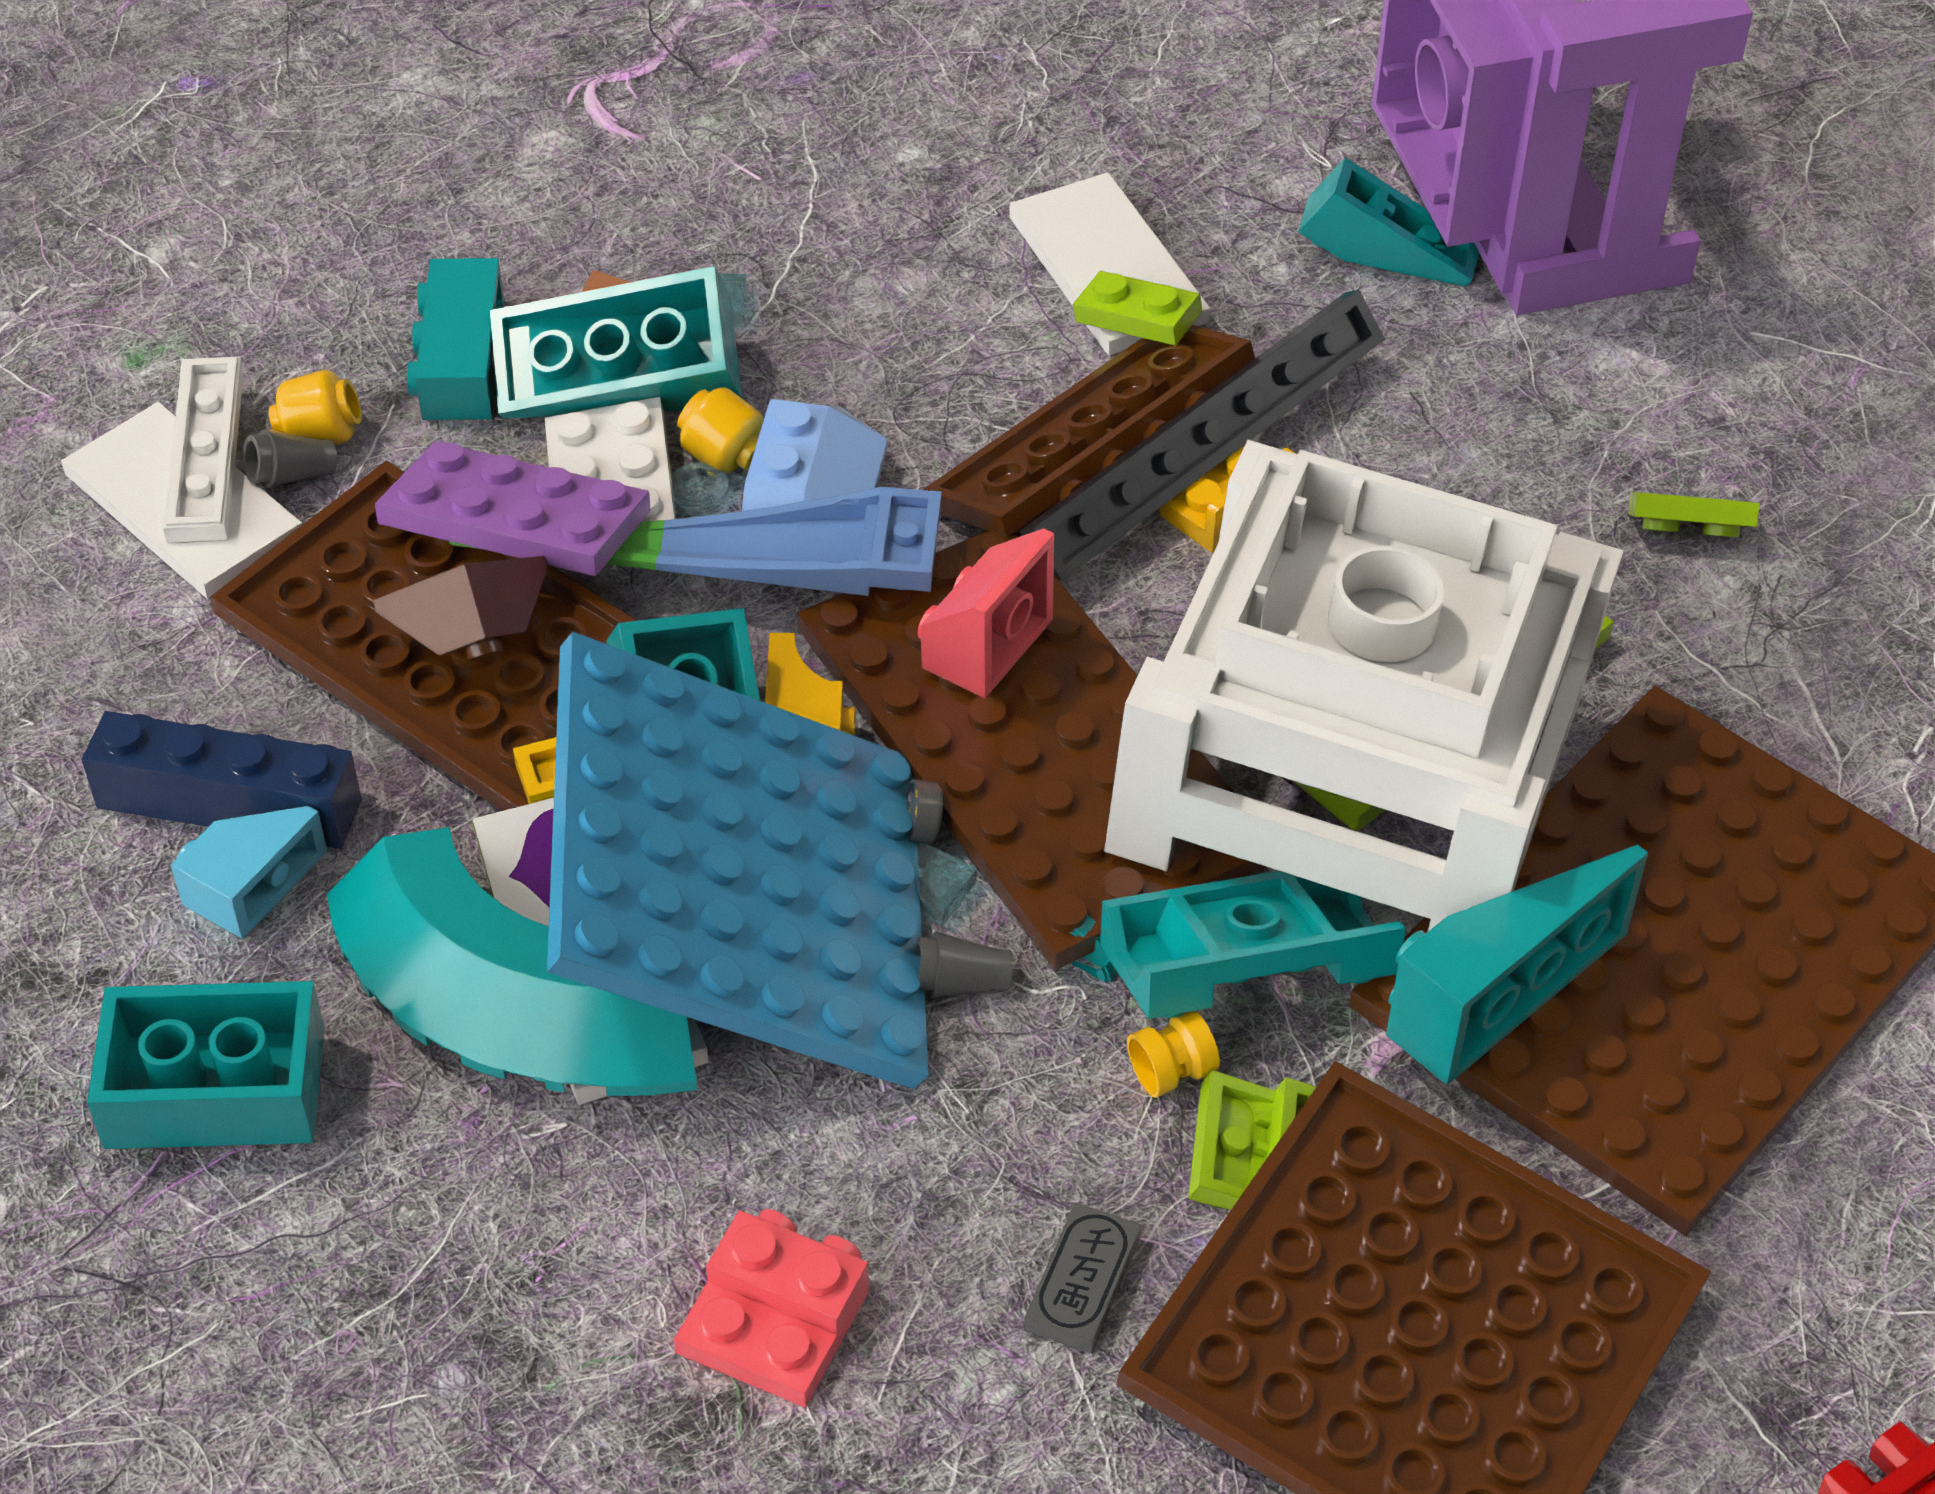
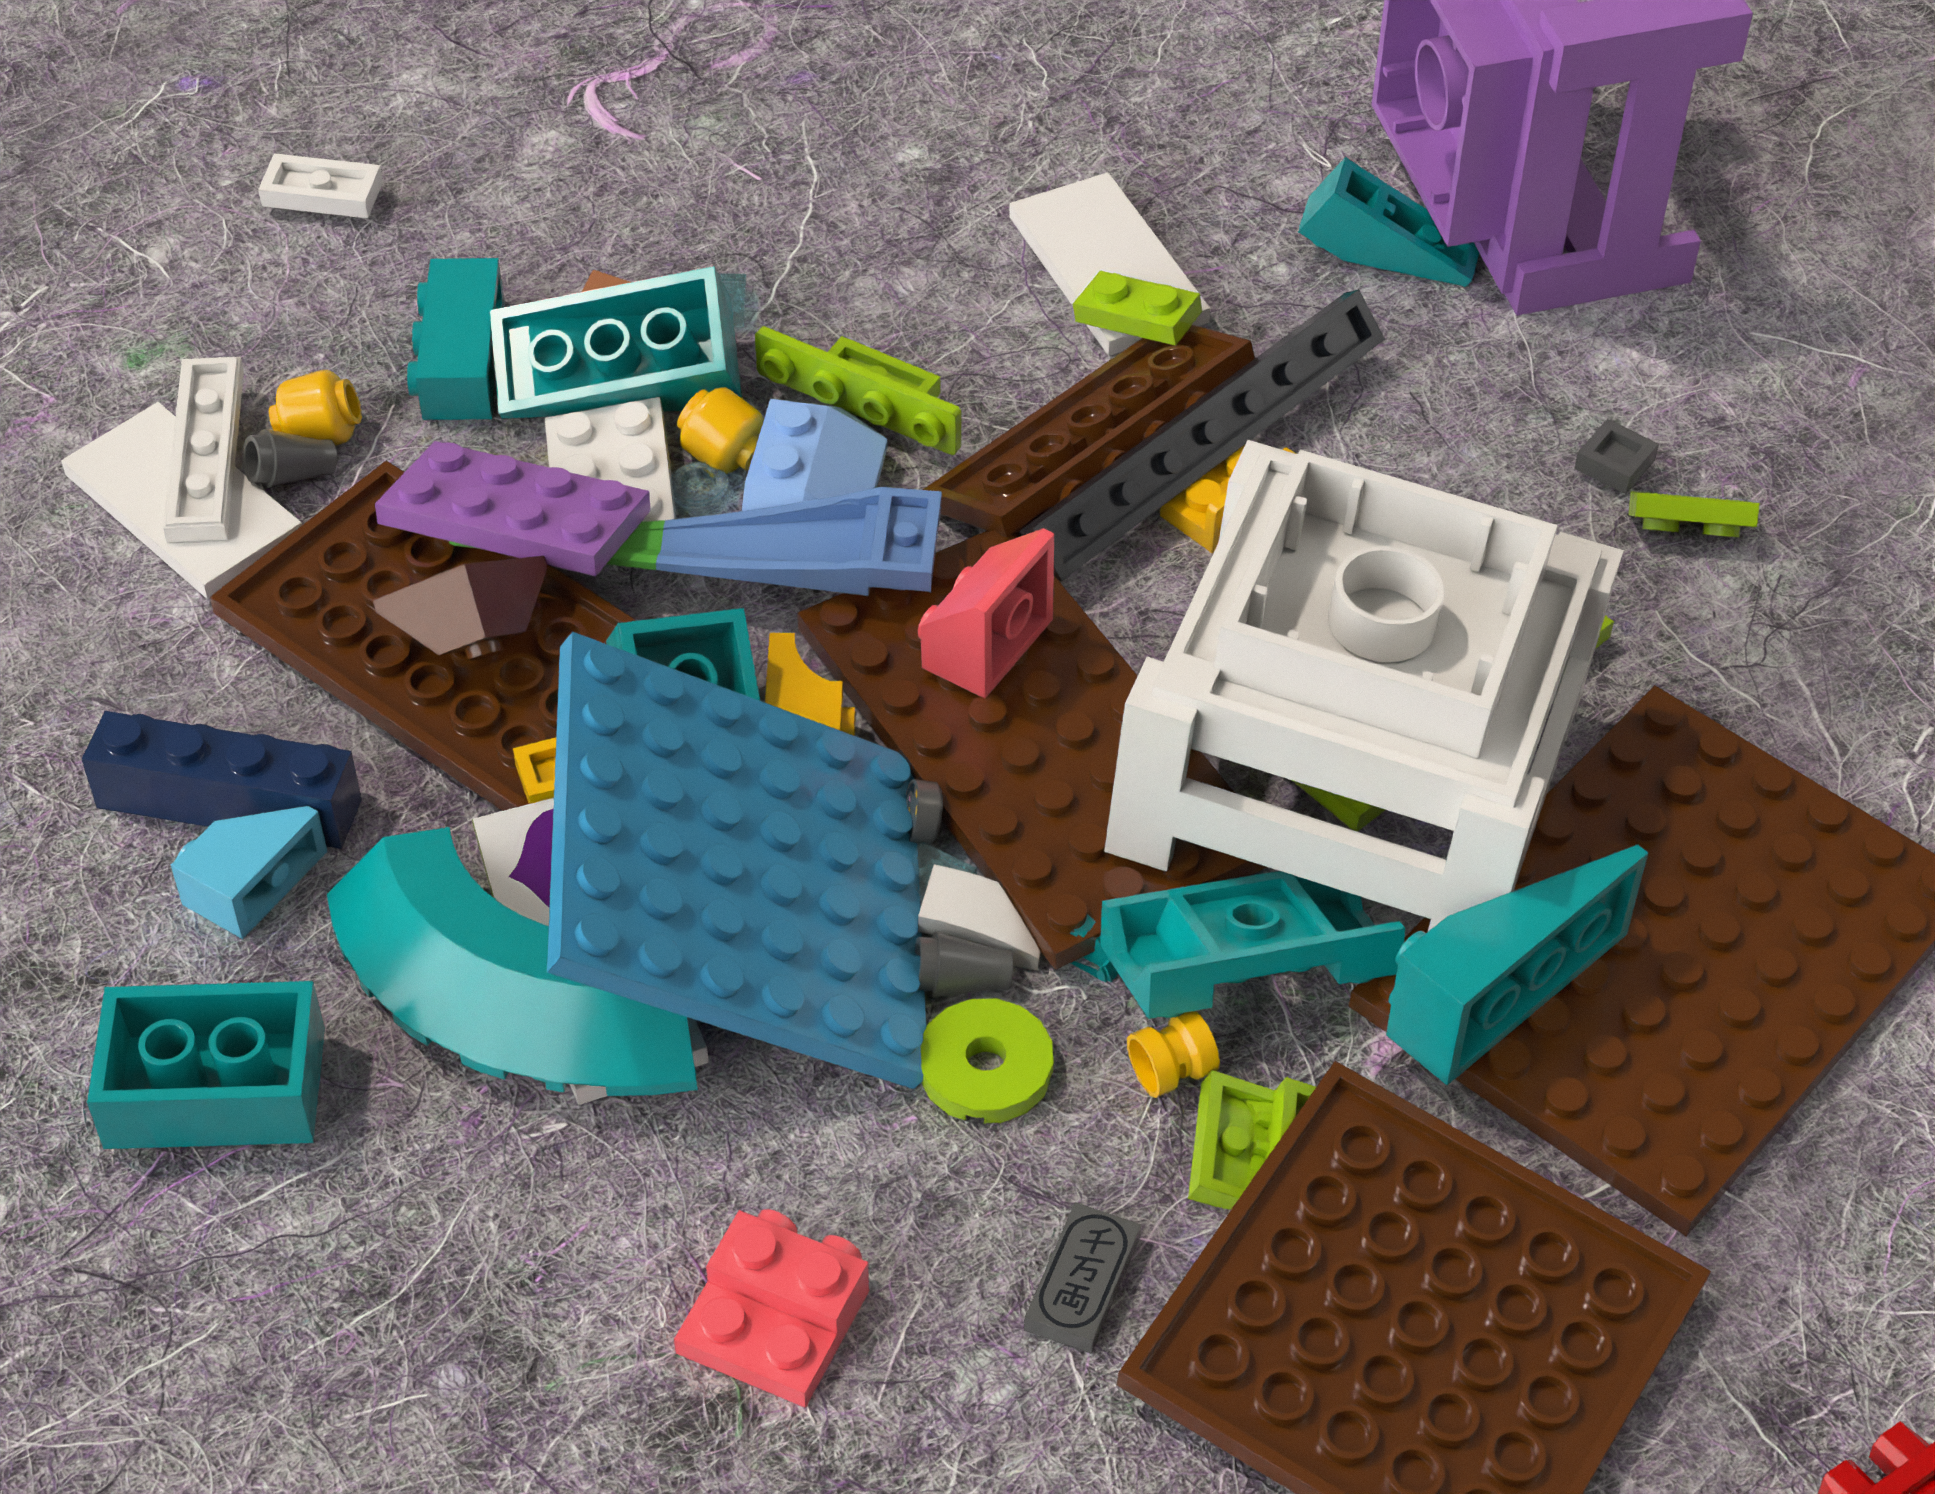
(320, 185): none -> white plate
(864, 384): none -> lime bracket
(977, 912): none -> white slope
(993, 1028): none -> lime tile
(1616, 456): none -> dark grey plate

